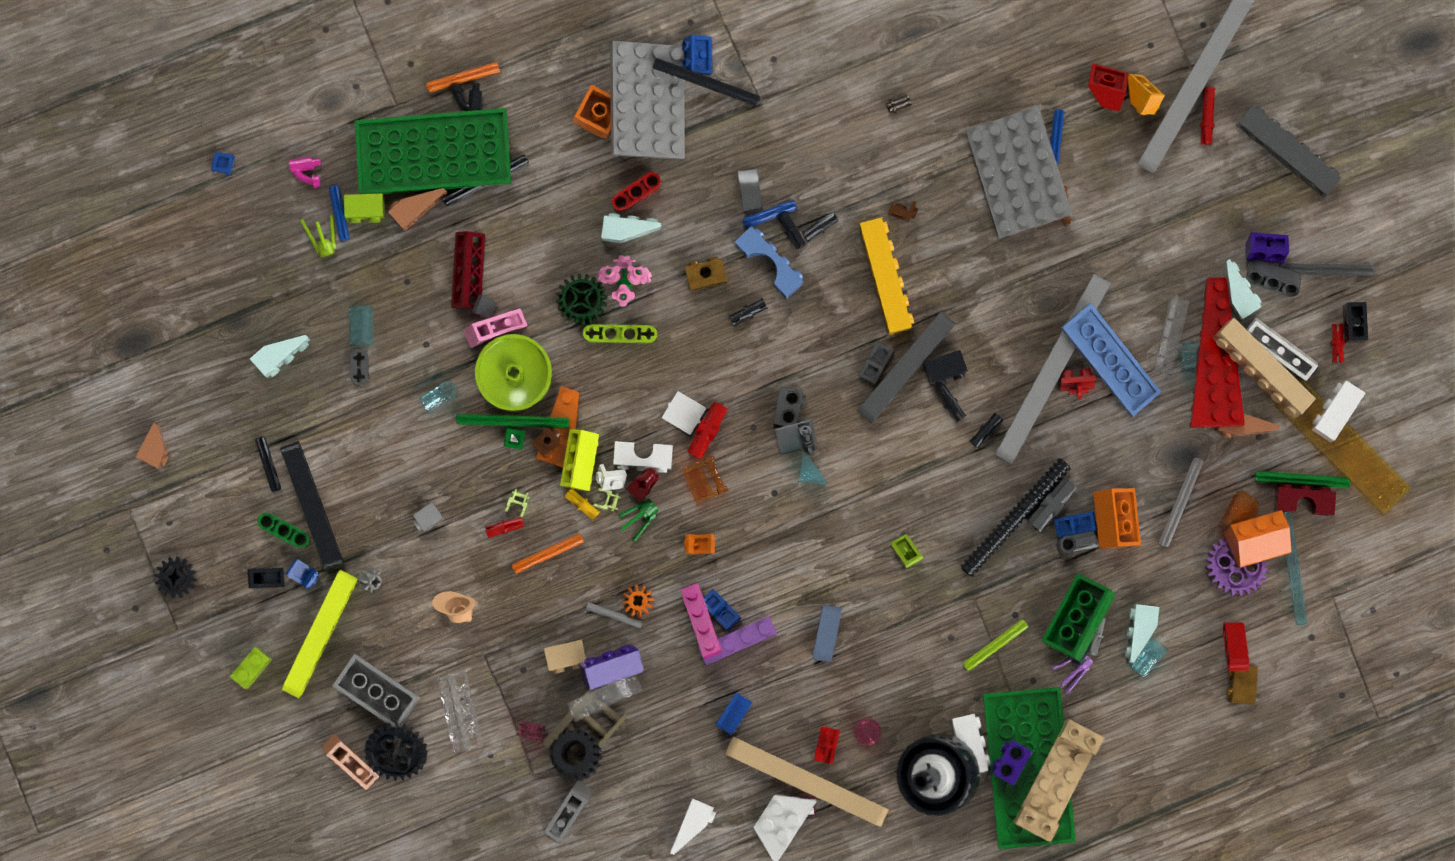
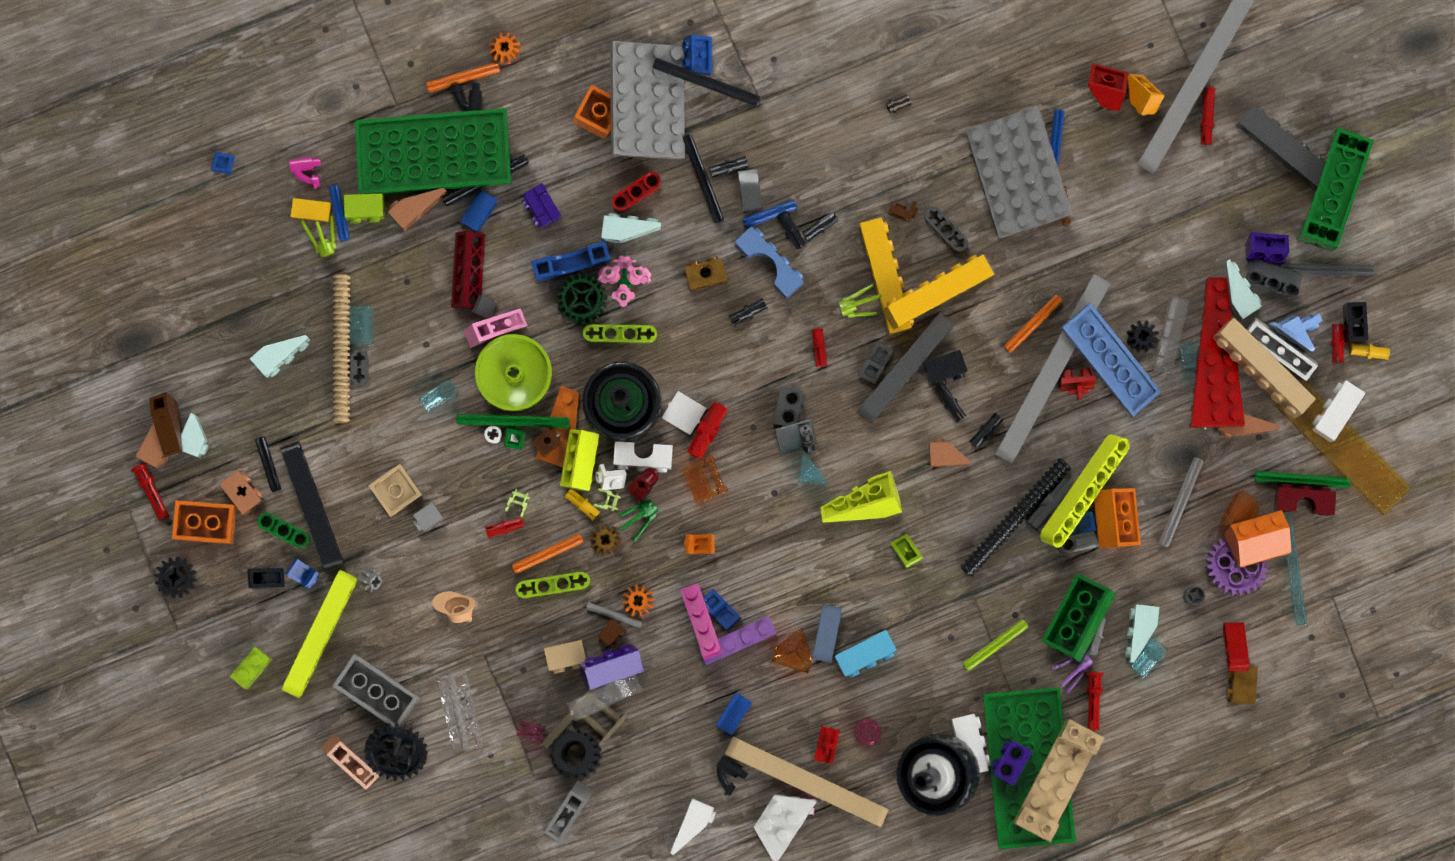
(160, 512): none -> red pin
(166, 422): none -> reddish brown slope
(193, 437): none -> light aqua slope
(204, 522): none -> orange brick
(232, 488): none -> nougat brick
(310, 210): none -> yellow tile
(341, 348): none -> tan piece
(395, 490): none -> tan plate
(478, 211): none -> blue brick
(496, 439): none -> white bush
(497, 50): none -> orange gear
(542, 206): none -> dark purple brick
(553, 588): none -> lime beam
(580, 260): none -> blue arch
(603, 533): none -> pearl gold gear
(611, 634): none -> reddish brown brick
(622, 401): none -> black wheel
(703, 178): none -> black axle
(728, 167): none -> black pin
(733, 769): none -> black plant
(794, 652): none -> clear orange slope
(819, 347): none -> red axle
(848, 305): none -> lime plant
(865, 654): none -> medium azure brick
(871, 501): none -> neon yellow wedge
(933, 222): none -> dark grey beam
(937, 292): none -> yellow brick
(945, 454): none -> nougat slope
(1032, 324): none -> orange axle
(1084, 490): none -> neon yellow beam
(1094, 690): none -> red pin
(1136, 331): none -> black gear
(1194, 598): none -> dark grey wheel
(1295, 330): none -> light blue piece
(1335, 189): none -> green plate
(1369, 351): none -> yellow pin

